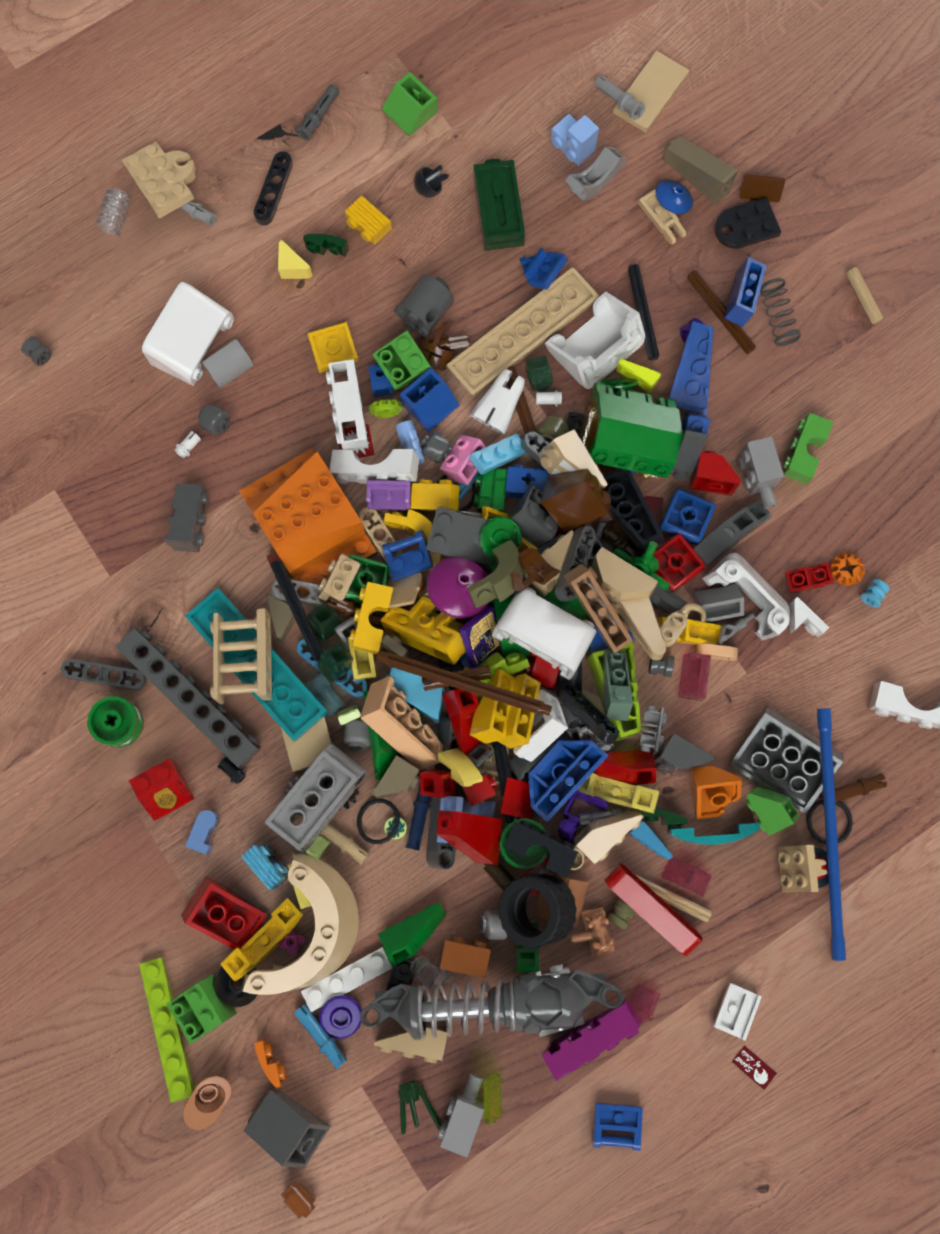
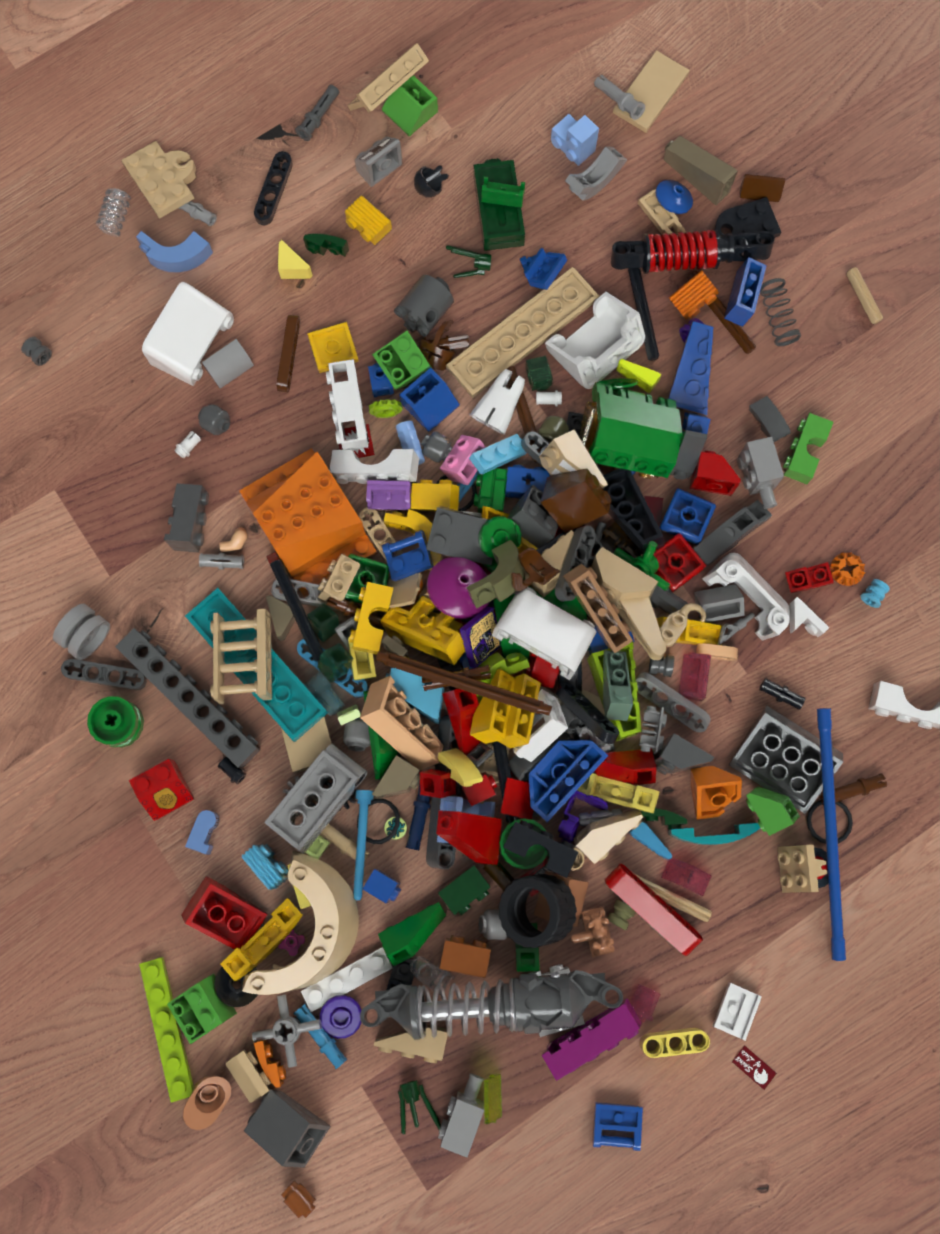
(81, 631): none -> light grey wheel
(177, 258): none -> medium blue arch
(207, 561): none -> light grey pin
(236, 542): none -> light nougat arm
(248, 1076): none -> tan bracket
(278, 1030): none -> light grey bar
(288, 353): none -> reddish brown beam
(364, 799): none -> dark azure piece
(379, 160): none -> light grey slope
(382, 886): none -> blue brick
(390, 79): none -> tan fence
(464, 890): none -> dark green brick
(481, 261): none -> dark green plant
(503, 193): none -> green hinge
(674, 699): none -> light grey beam
(685, 1046): none -> light yellow beam
(690, 249): none -> piece
(694, 295): none -> orange brick
(770, 419): none -> dark grey slope
(782, 694): none -> black pin

